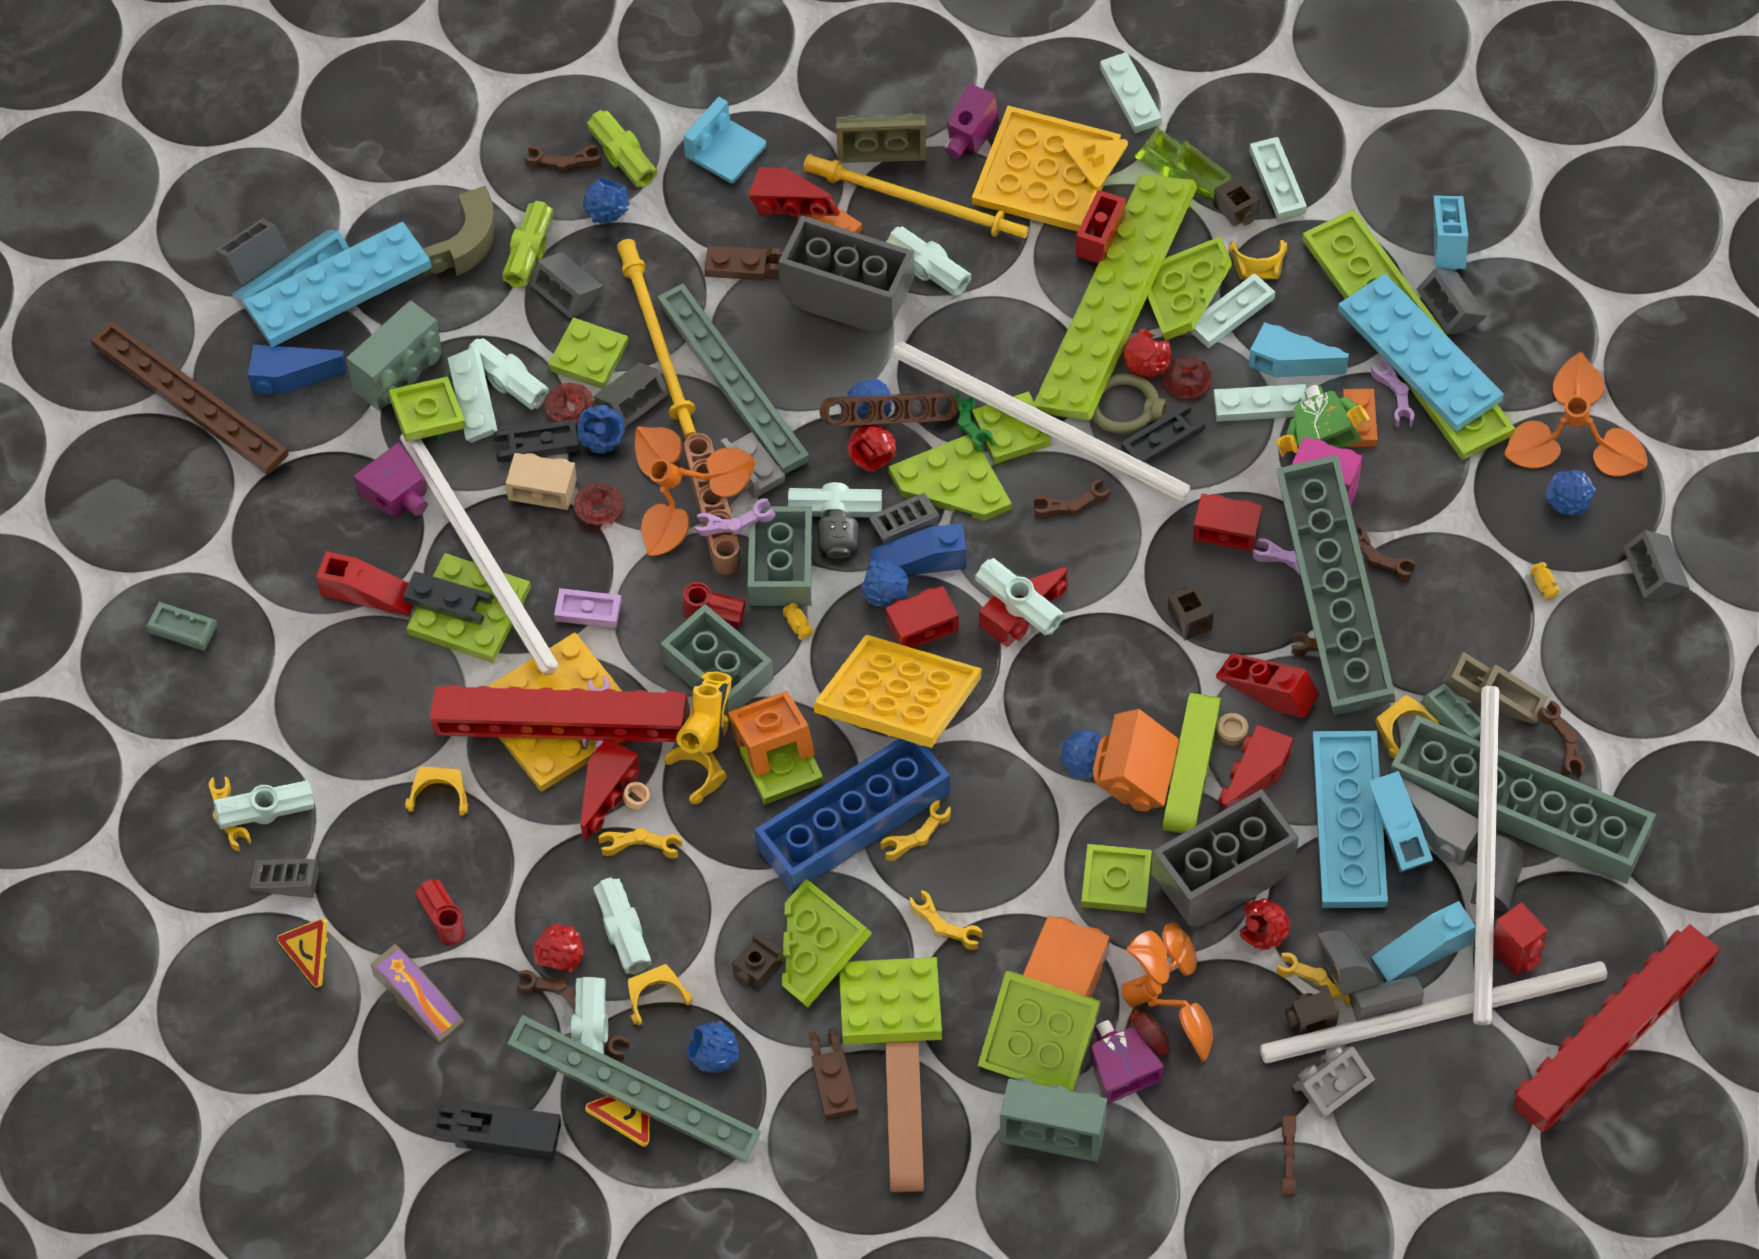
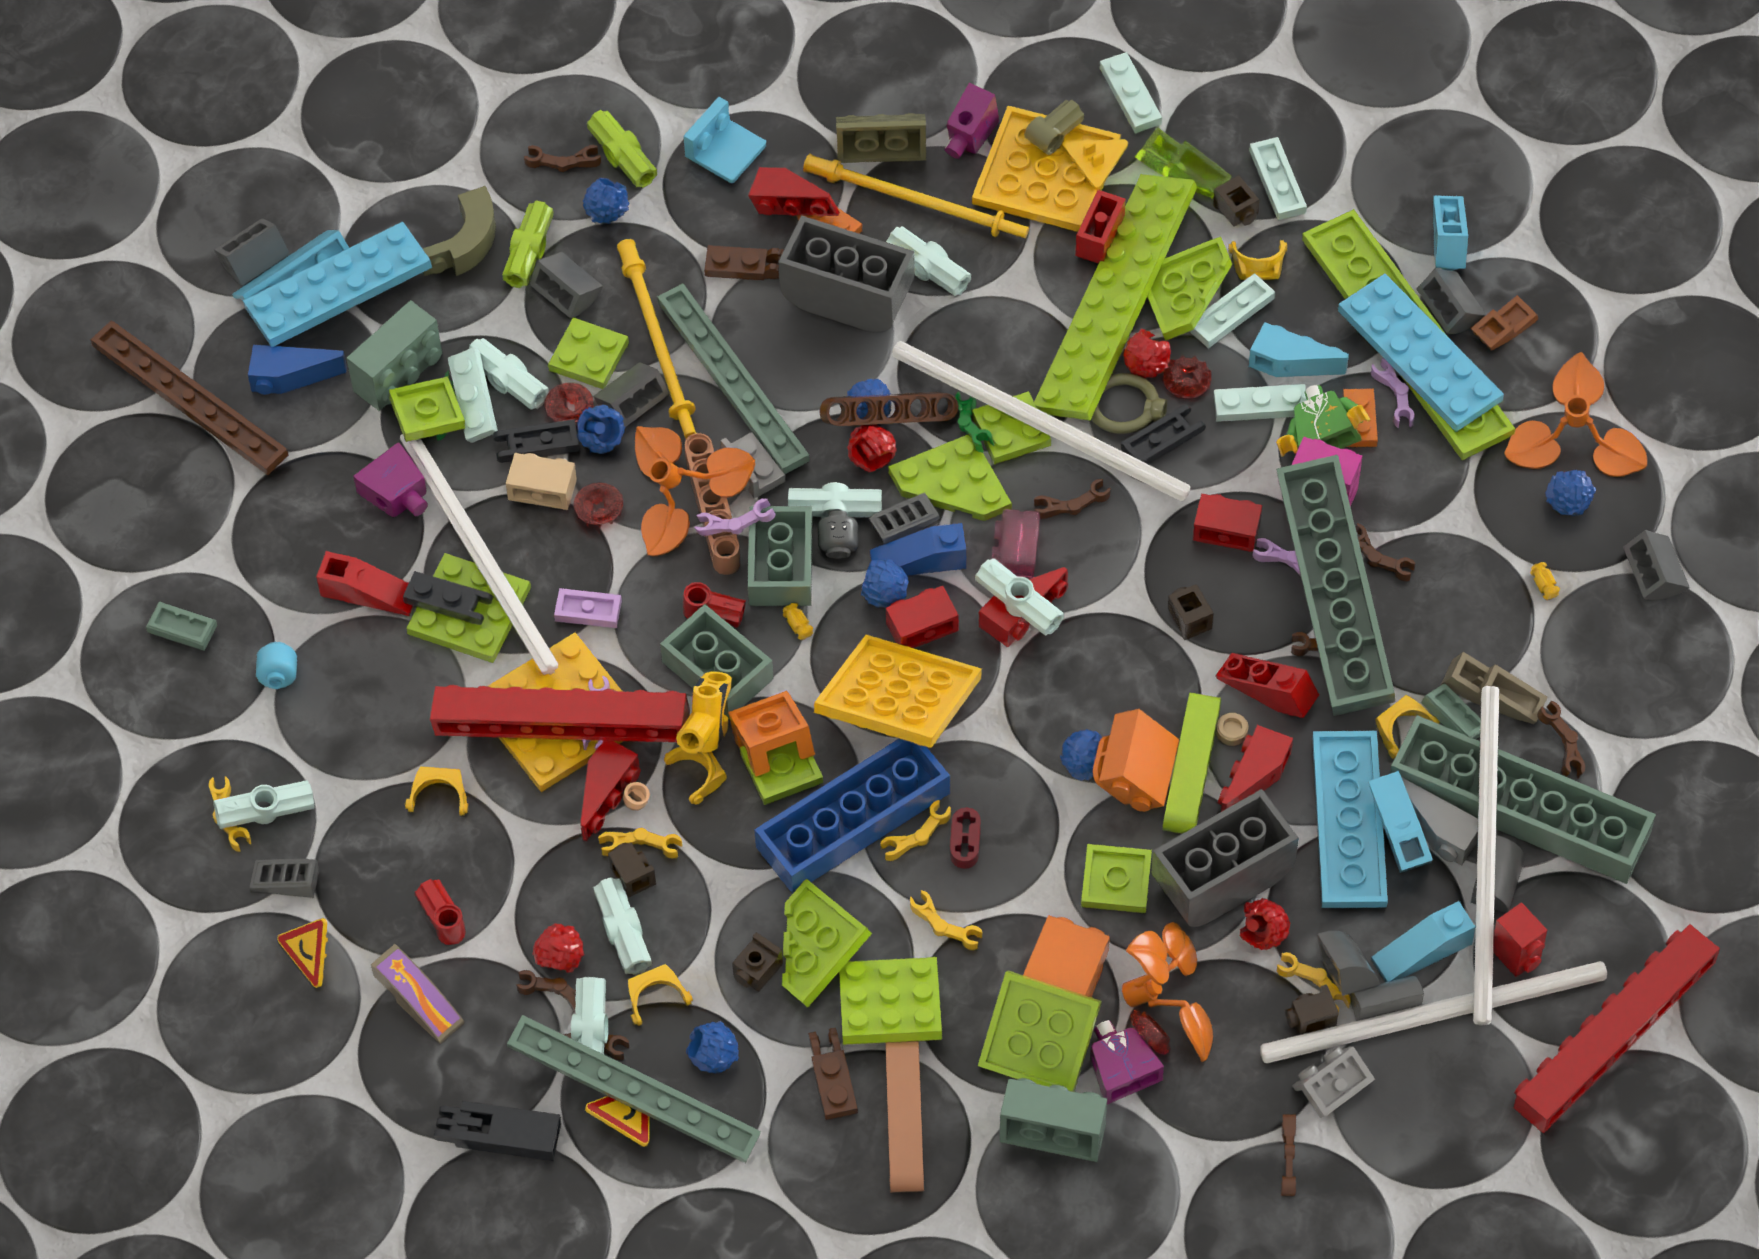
(276, 665): none -> medium azure head
(631, 869): none -> dark brown brick
(959, 837): none -> dark red beam
(1017, 541): none -> clear pink brick
(1050, 131): none -> olive piece
(1506, 324): none -> dark orange slope

